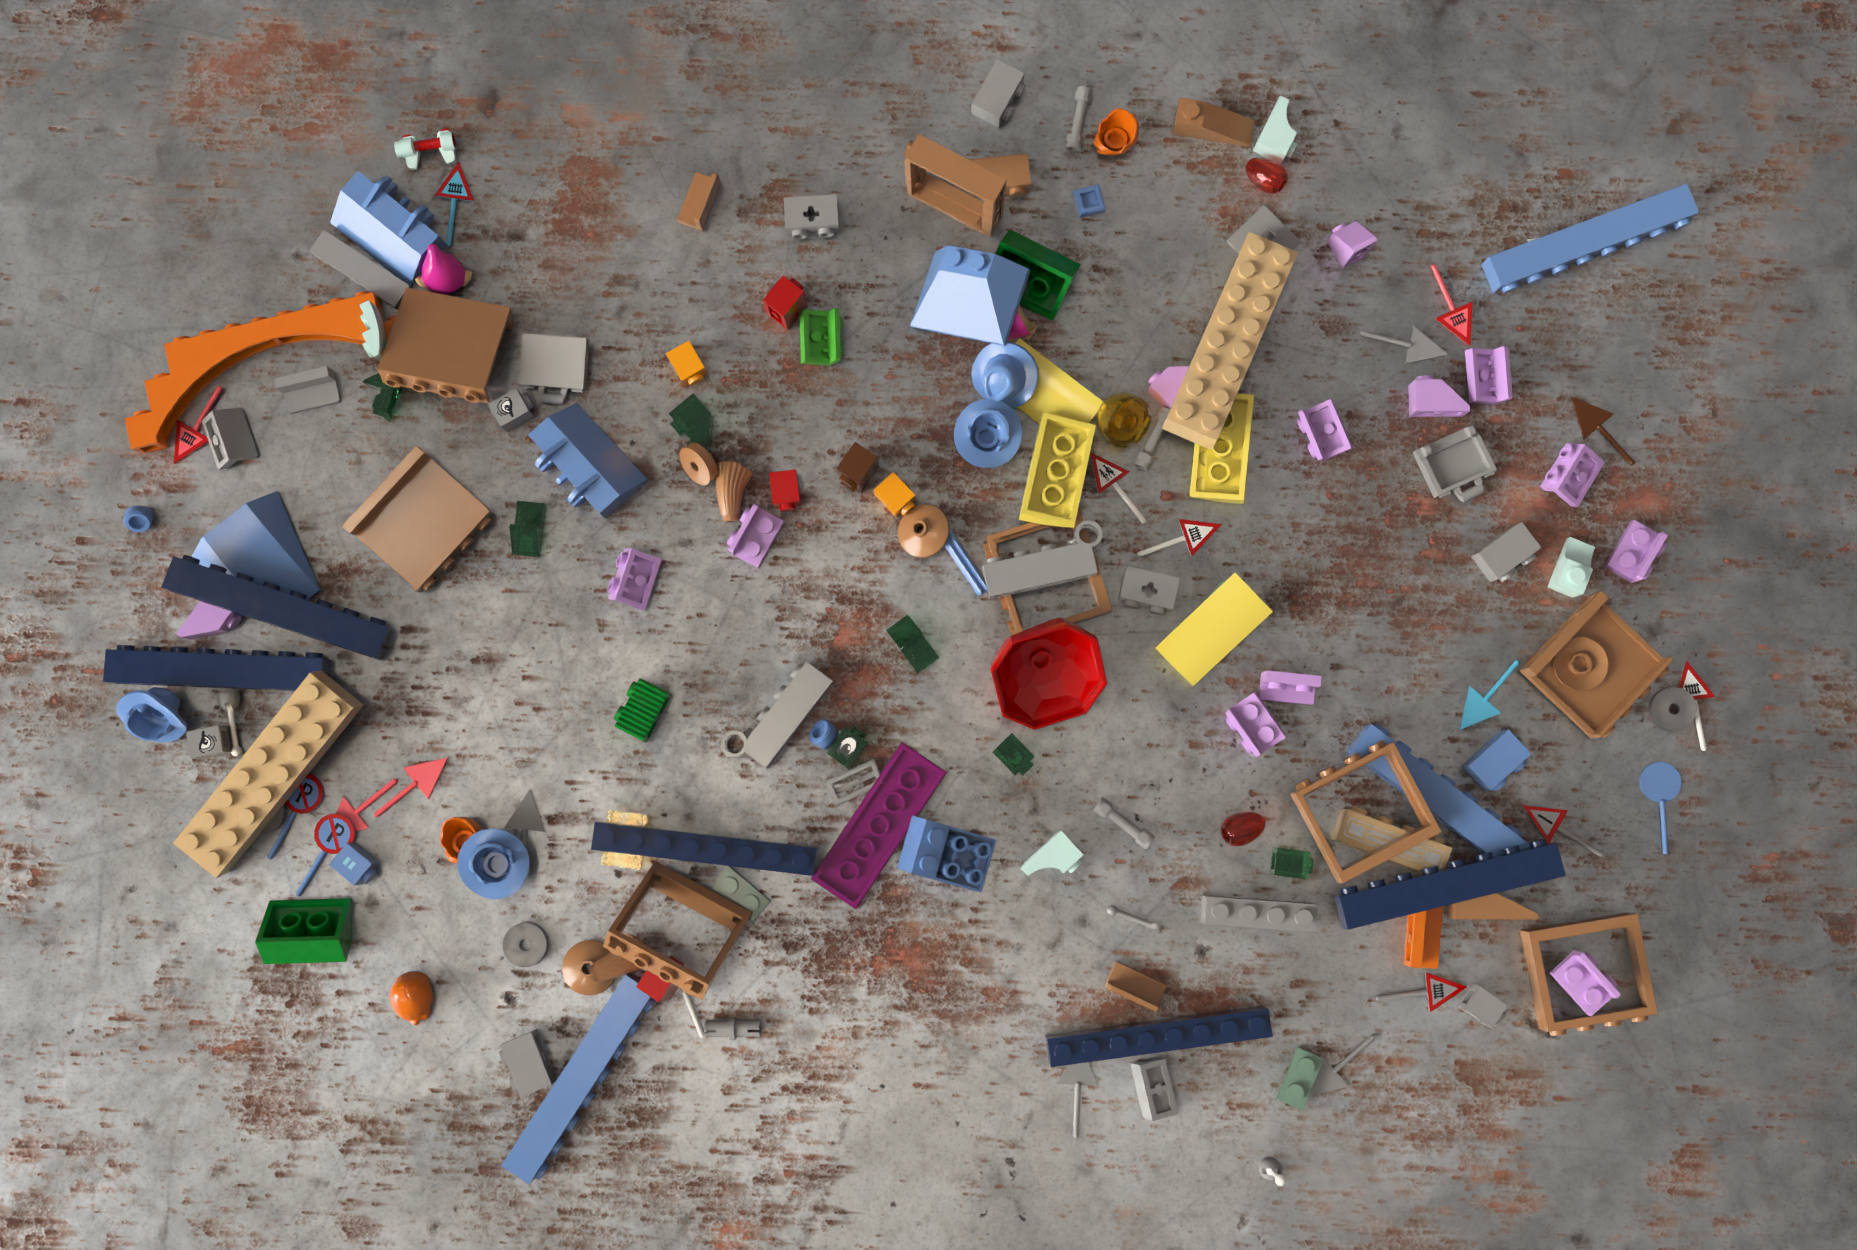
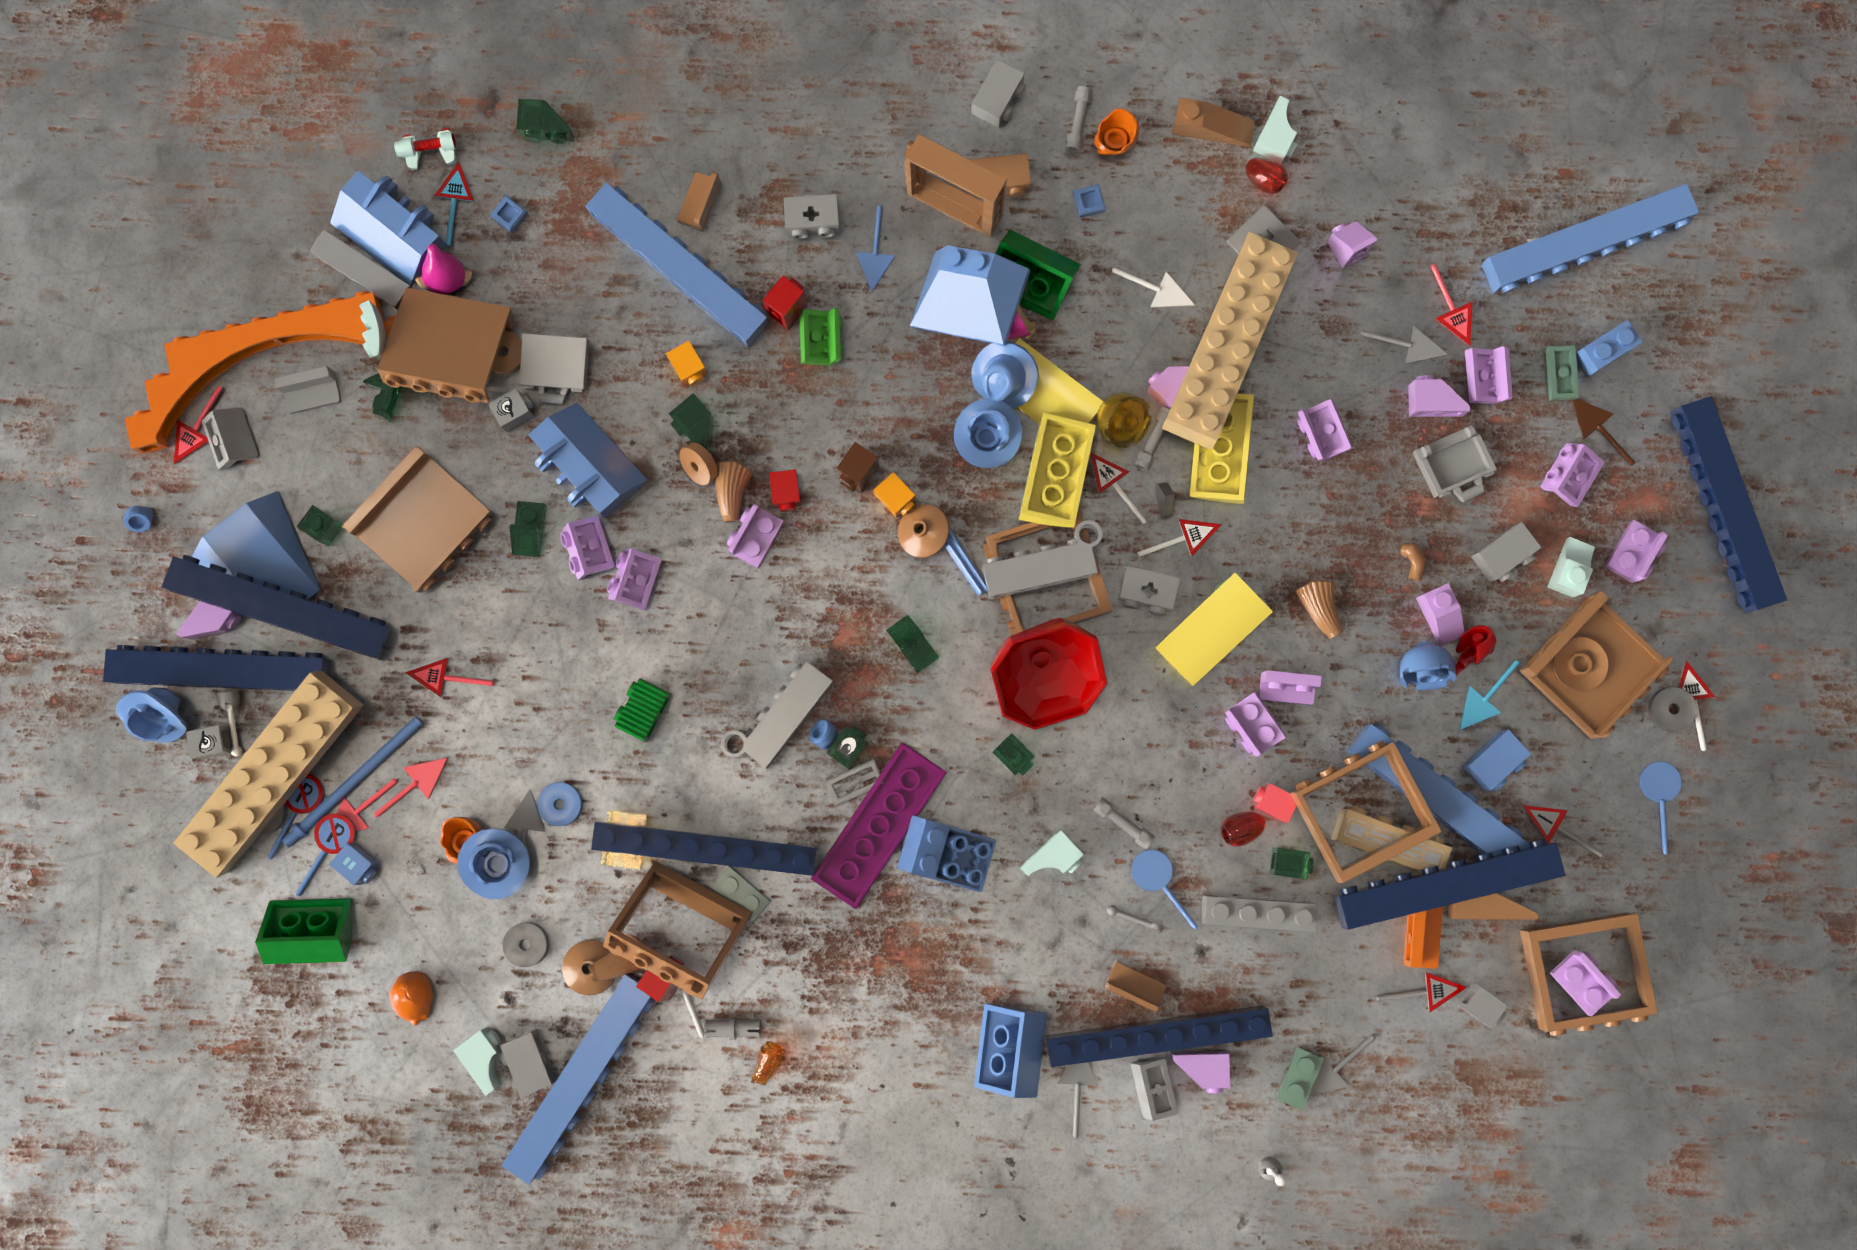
(300, 829): none -> medium blue bar
(320, 525): none -> clear green brick
(433, 676): none -> piece
(479, 1058): none -> light aqua arch
(508, 214): none -> medium blue tile
(512, 361): none -> medium nougat piece
(540, 122): none -> clear green slope
(547, 804): none -> medium blue piece
(586, 547): none -> lavender bracket
(678, 265): none -> medium blue brick
(768, 1061): none -> clear orange cone
(875, 264): none -> medium blue piece
(1010, 1051): none -> medium blue slope
(1153, 872): none -> medium blue piece
(1165, 499): none -> flat silver tile
(1167, 294): none -> white piece
(1206, 1068): none -> lavender slope
(1274, 802): none -> coral brick
(1318, 601): none -> medium nougat piece
(1417, 560): none -> medium nougat arm
(1427, 667): none -> medium blue cylinder
(1442, 614): none -> lavender slope
(1477, 643): none -> red piece
(1562, 373): none -> sand green plate
(1607, 348): none -> medium blue brick
(1728, 505): none -> dark blue brick

